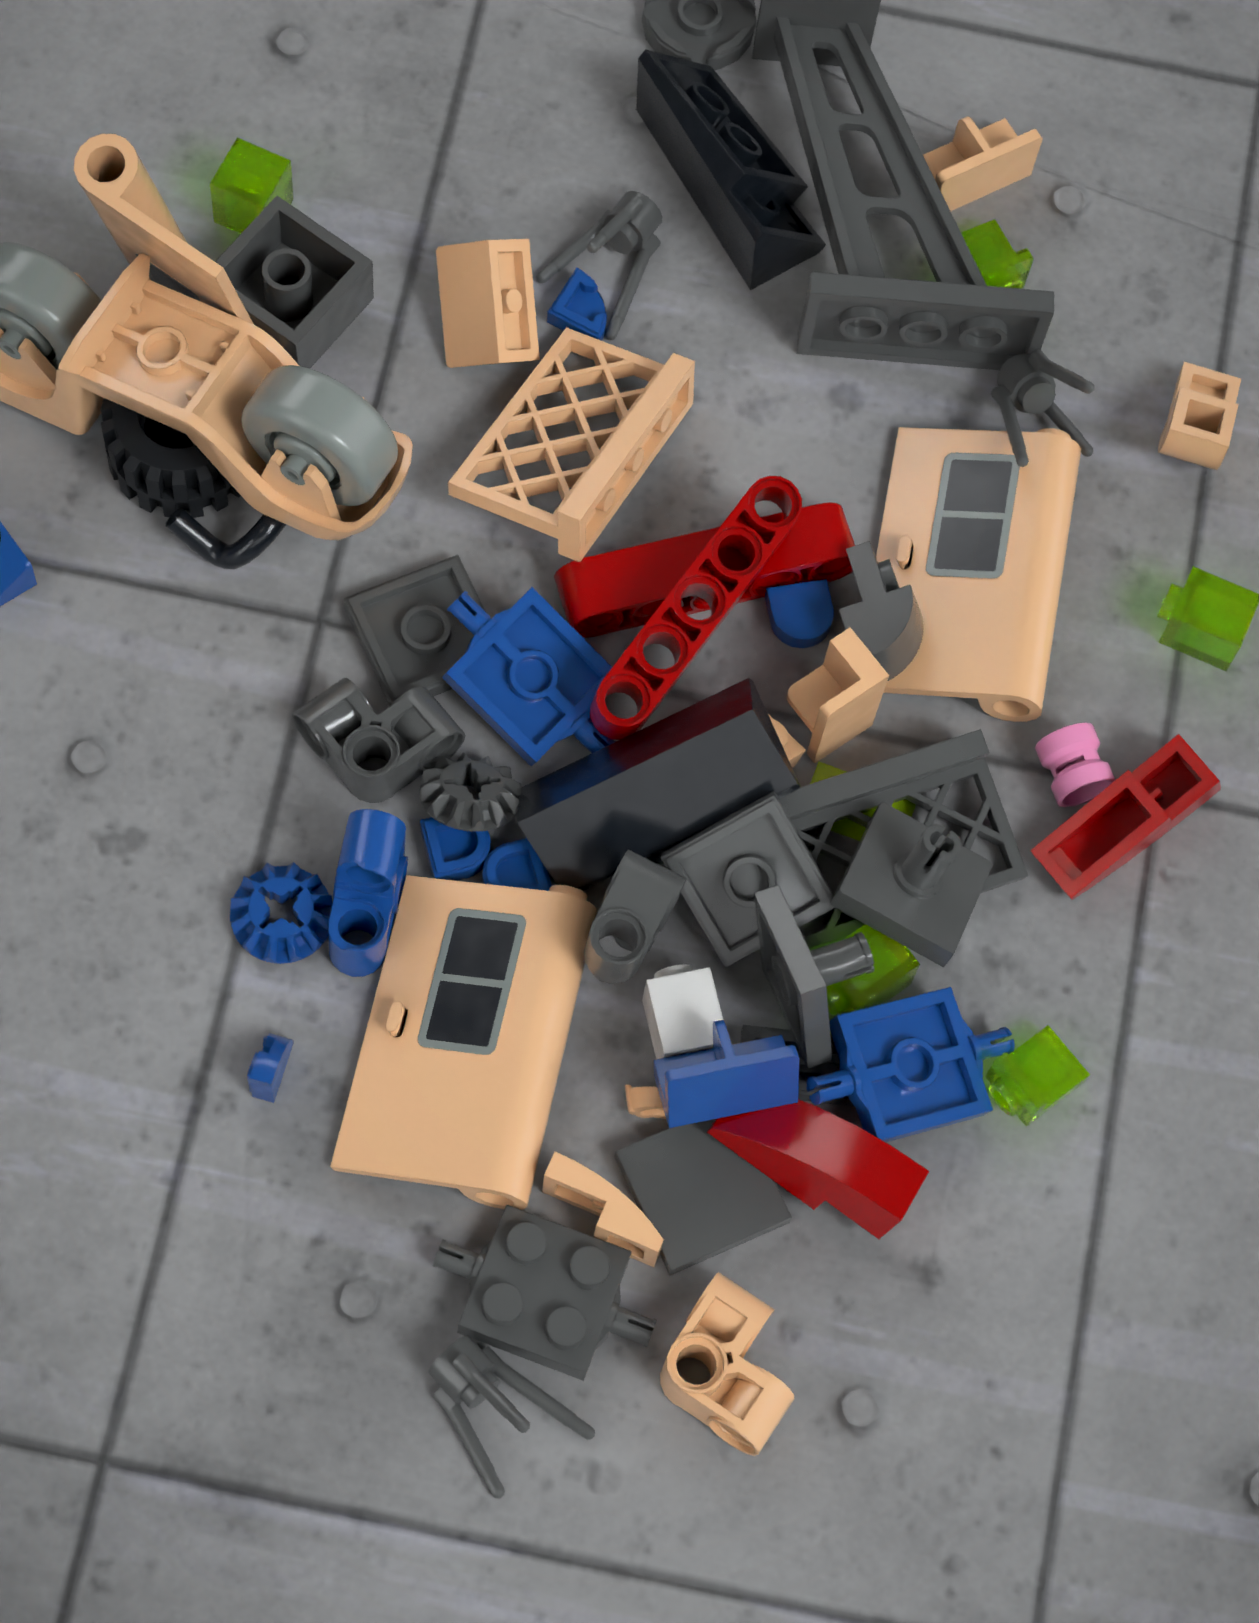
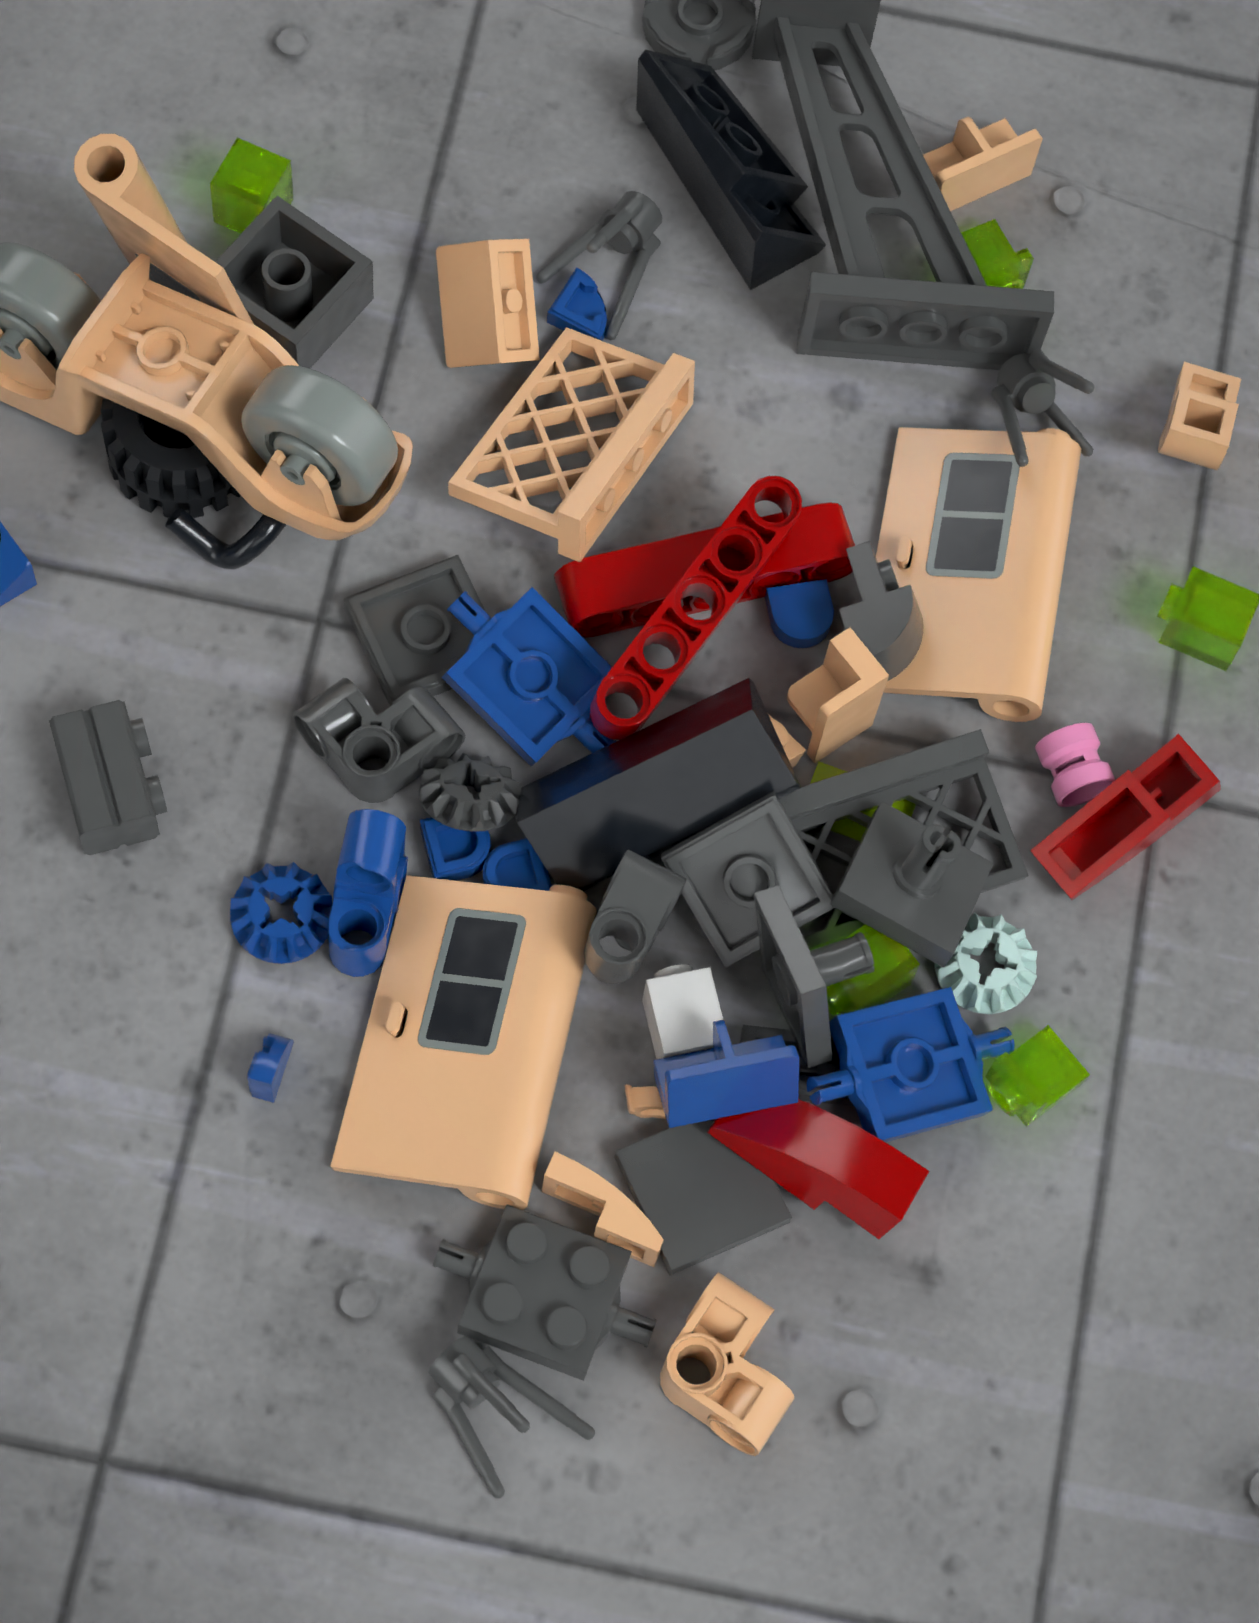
(106, 777): none -> dark grey brick
(1003, 987): none -> light aqua gear

